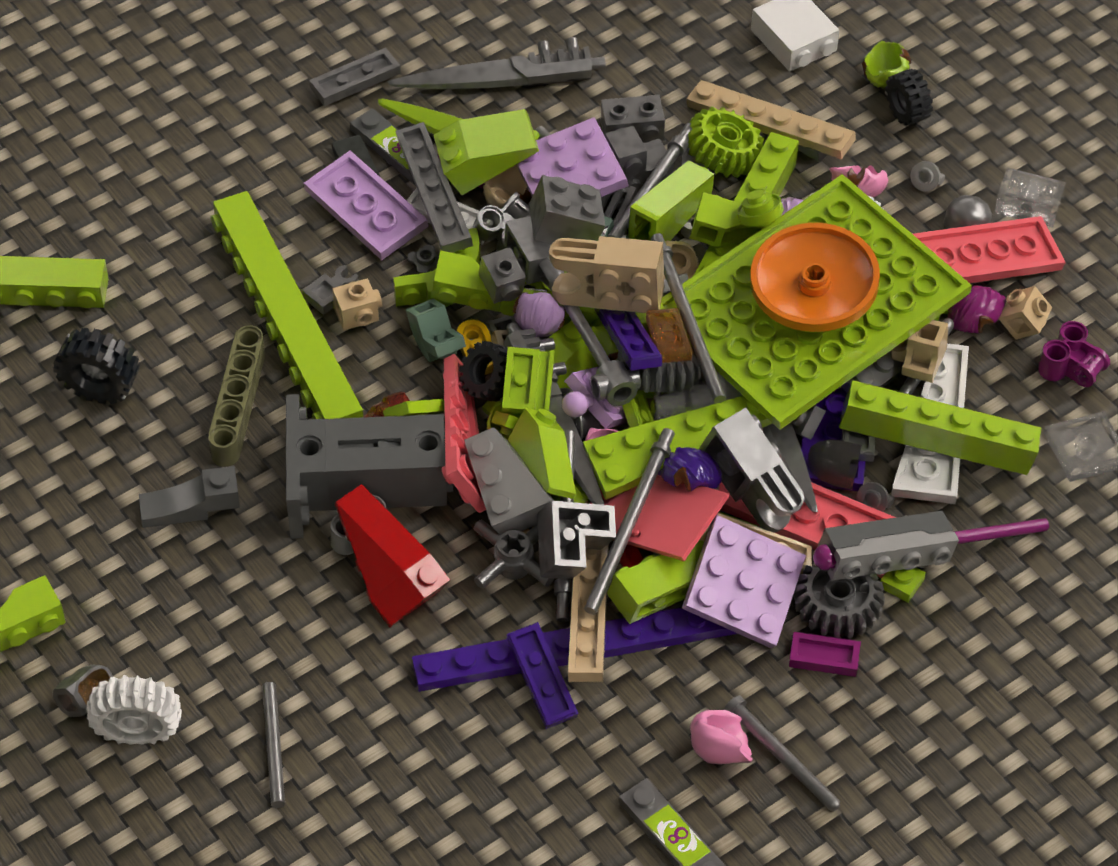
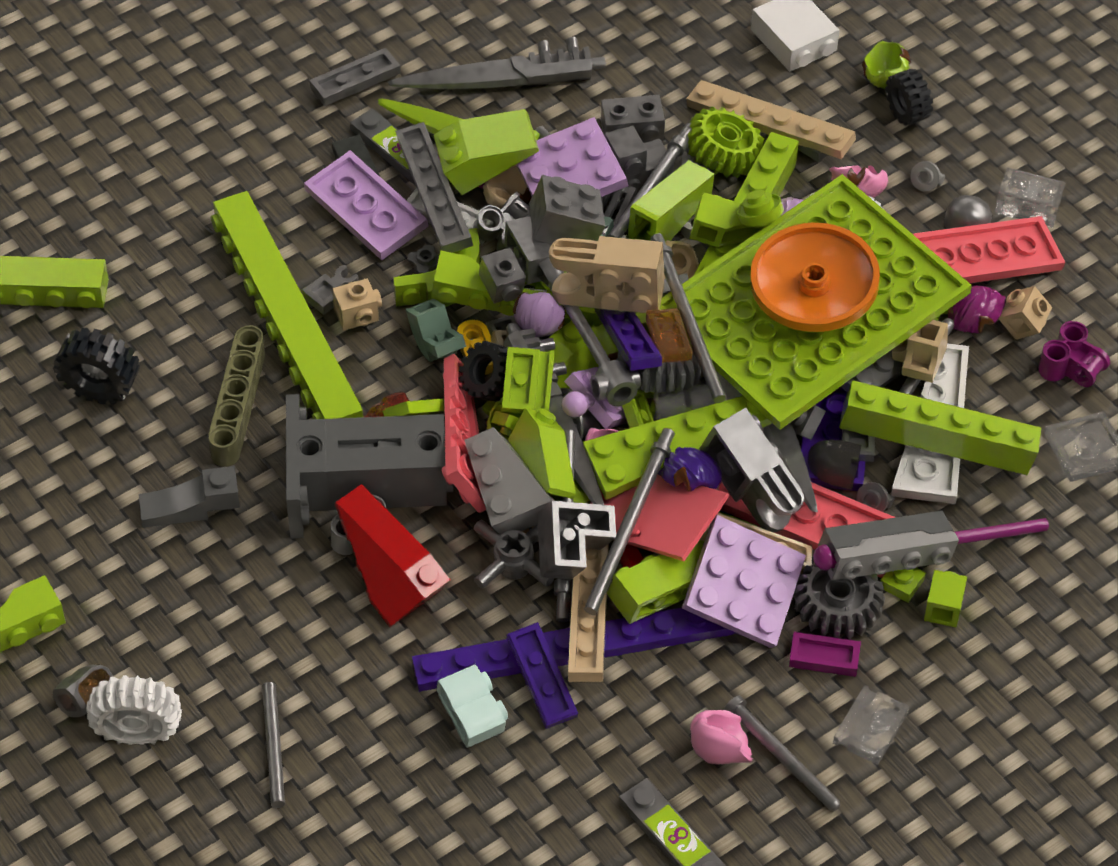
(472, 706): none -> light aqua brick
(871, 725): none -> clear plate
(945, 598): none -> lime brick

